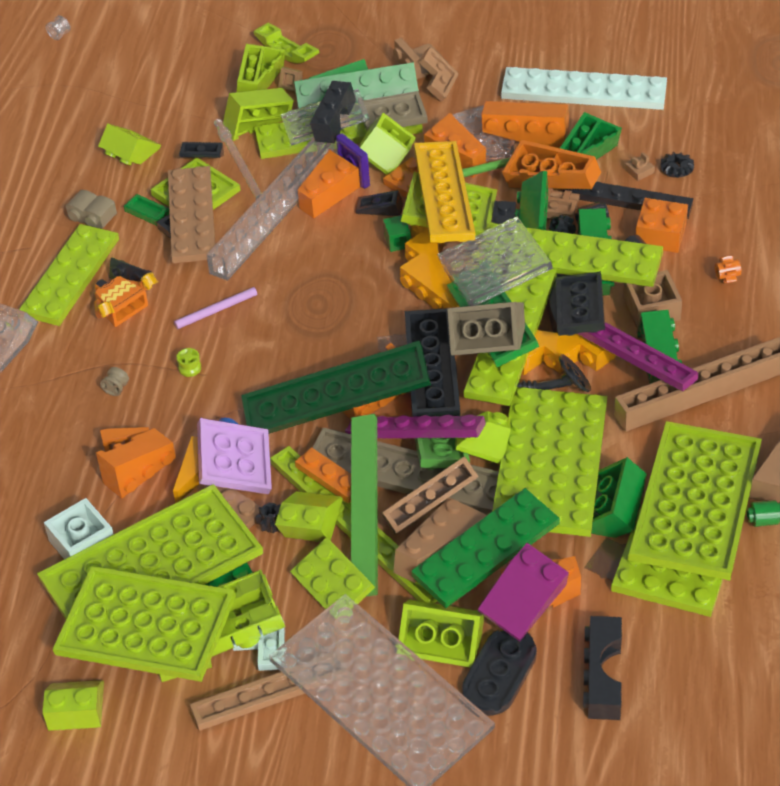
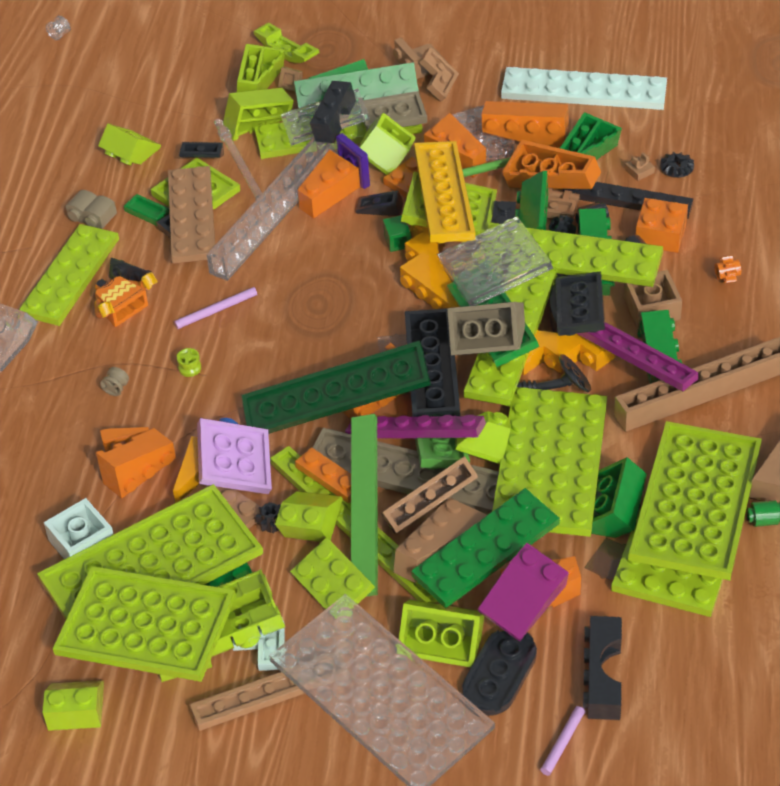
(562, 740): none -> lavender bar

